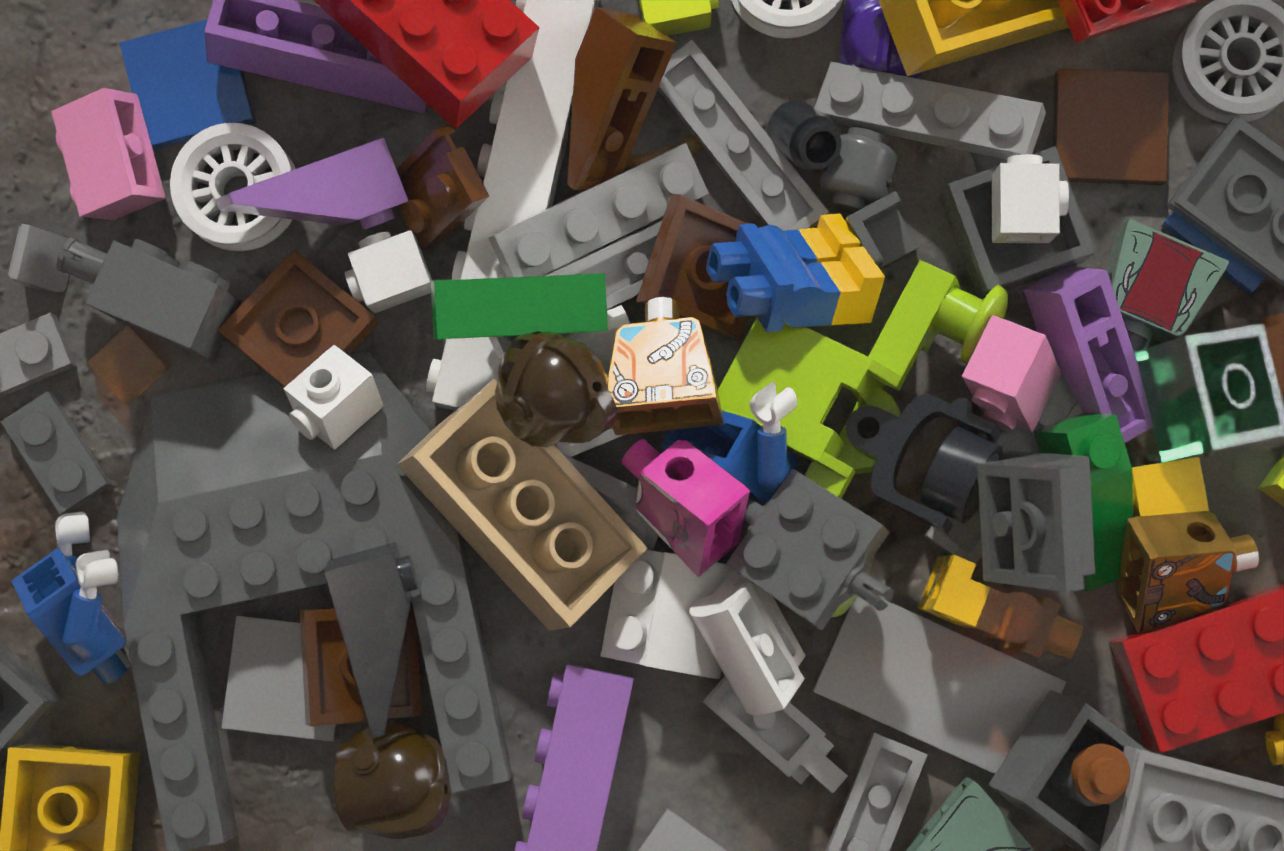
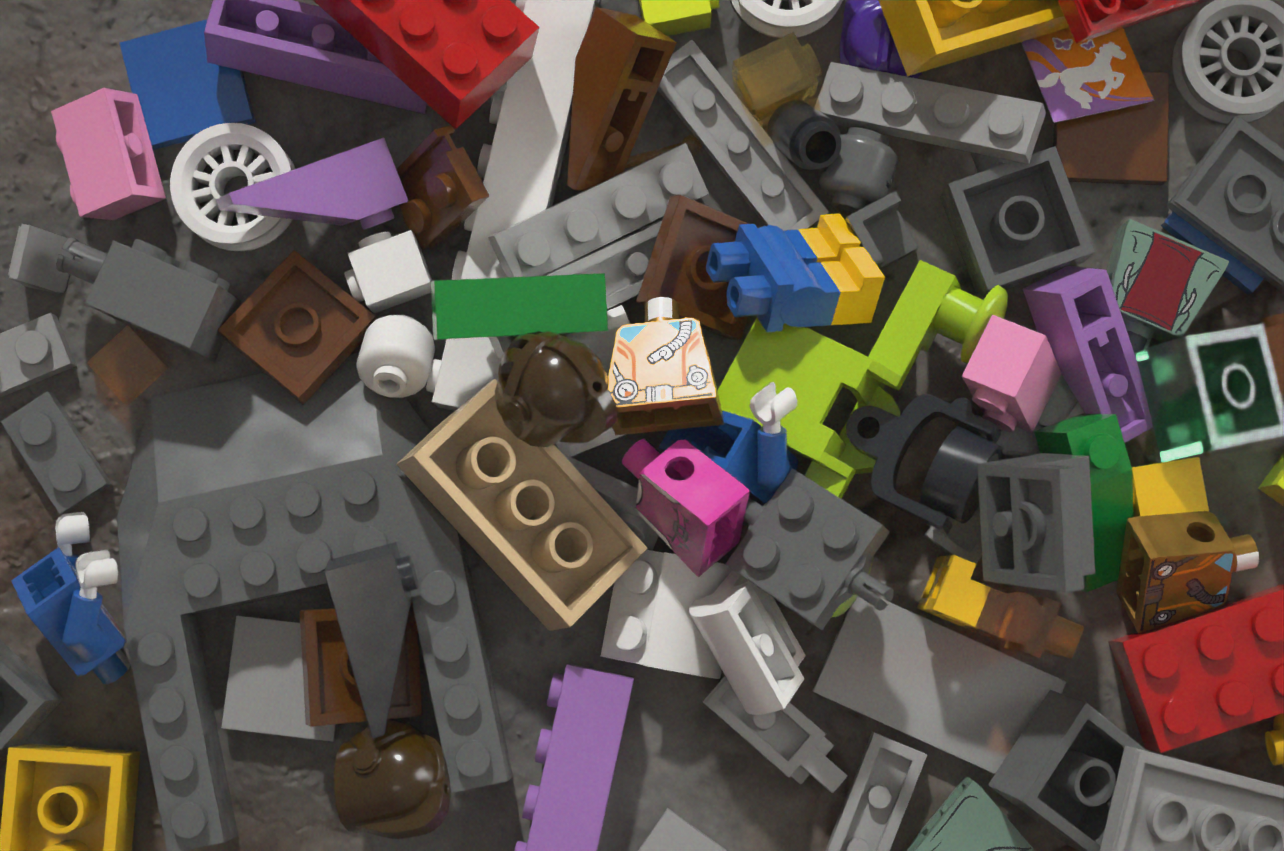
(333, 398): white brick -> none
(396, 356): none -> white head
(776, 75): none -> clear yellow brick
(1027, 200): white brick -> none
(1087, 74): none -> sticker
(1100, 773): dark orange plate -> none

